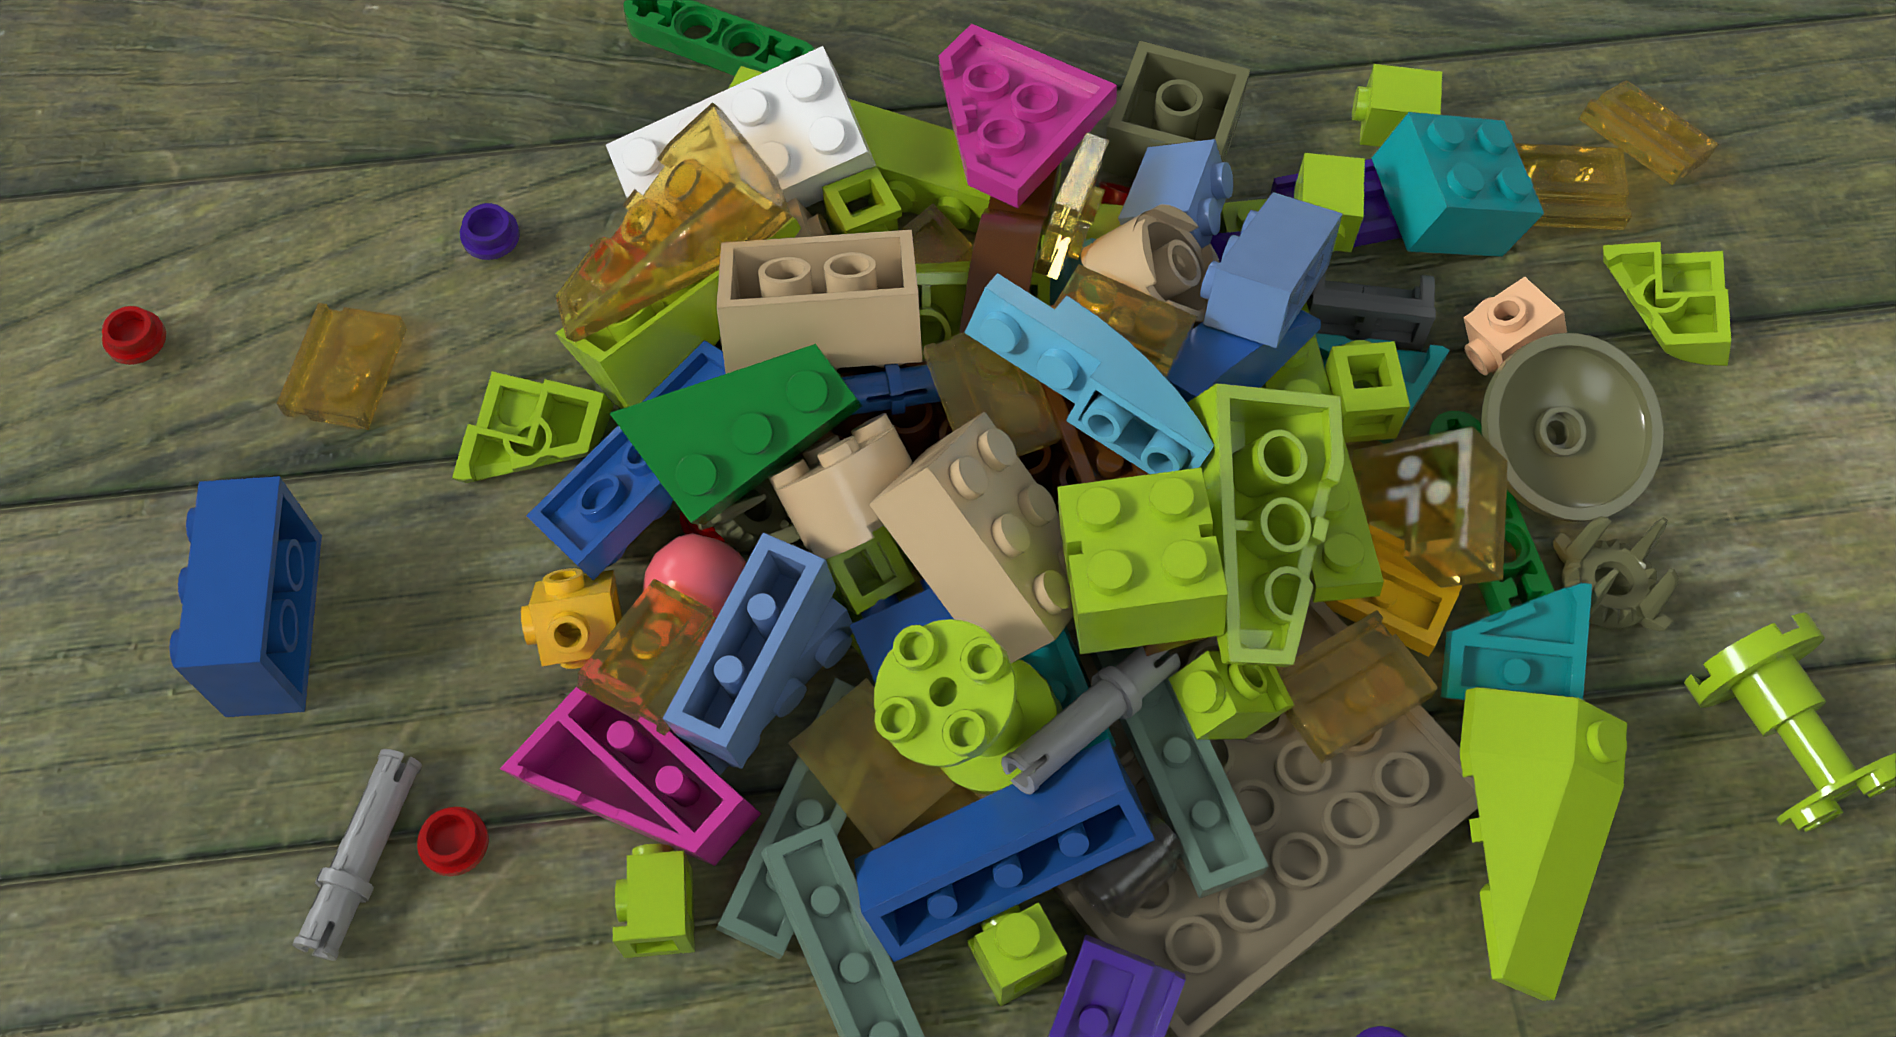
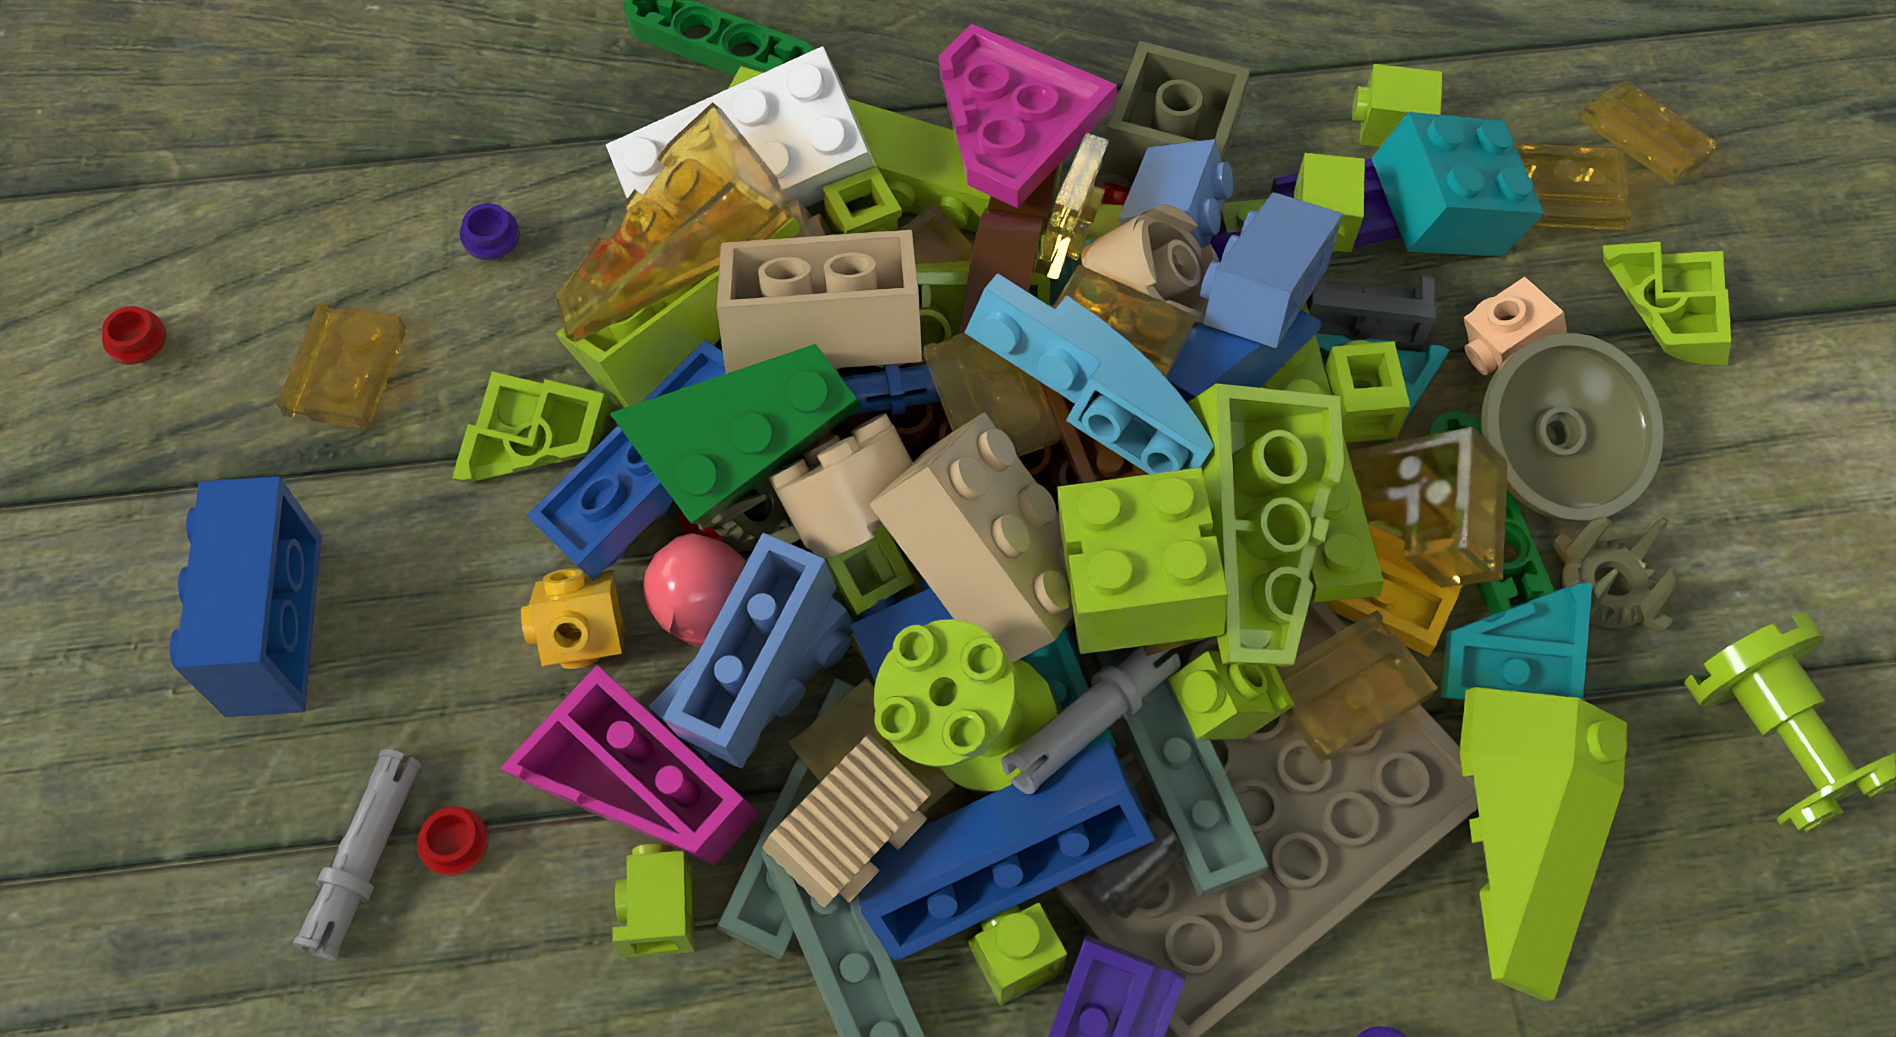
(648, 654): clear yellow plate -> none
(847, 821): none -> tan brick

